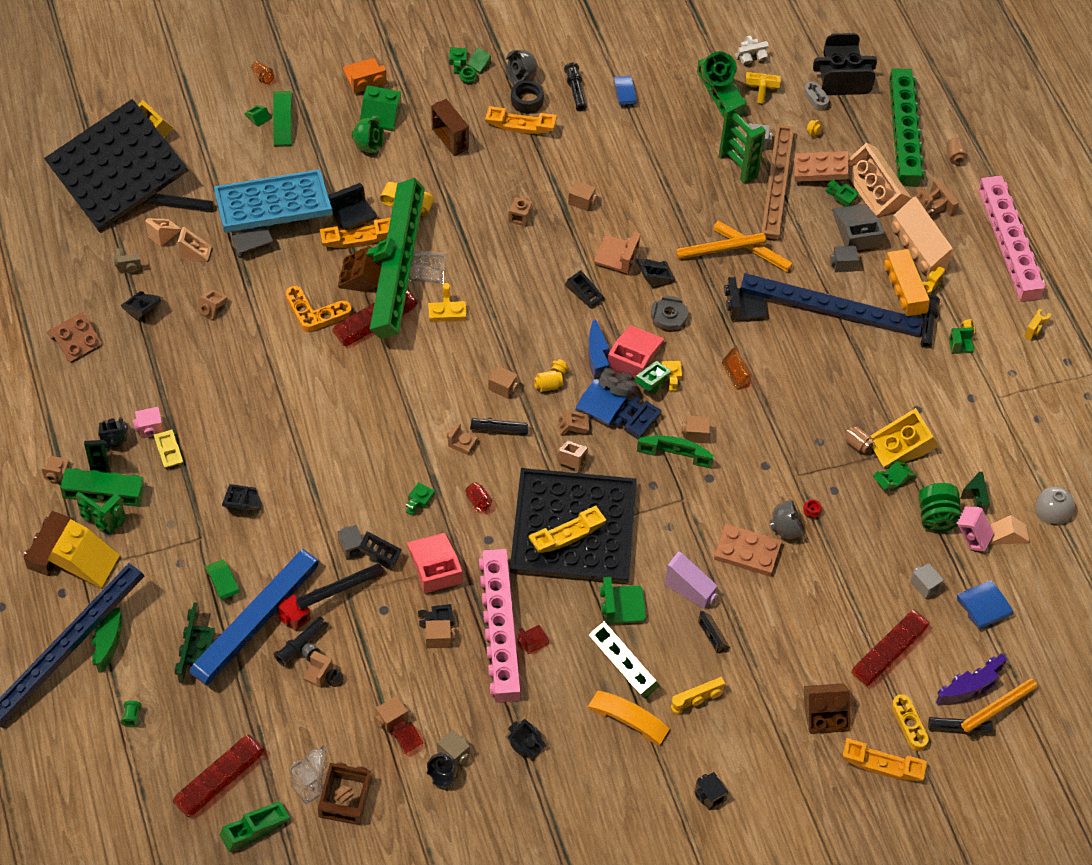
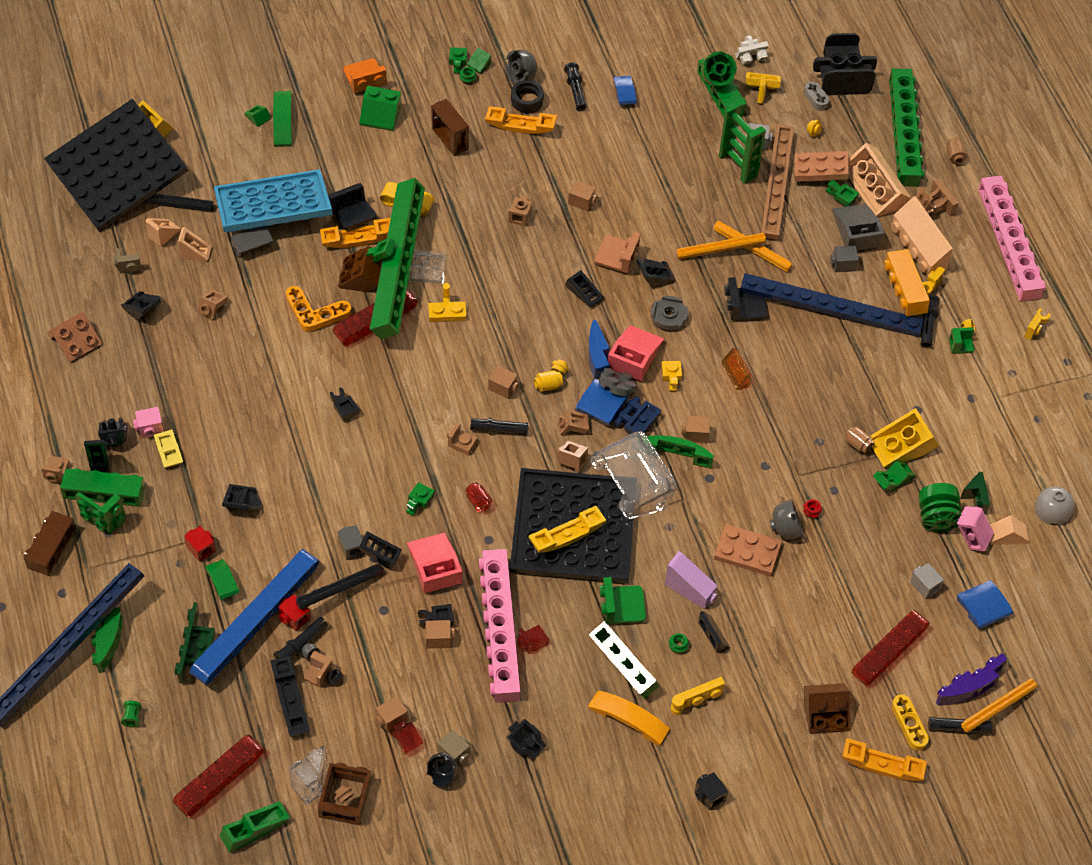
(84, 554): yellow slope -> none
(200, 543): none -> red brick
(263, 72): clear orange cone -> none
(289, 696): none -> black slope
(344, 406): none -> black plate
(368, 135): green cylinder -> none
(638, 474): none -> clear windscreen
(653, 377): green slope -> none
(681, 638): none -> green plate

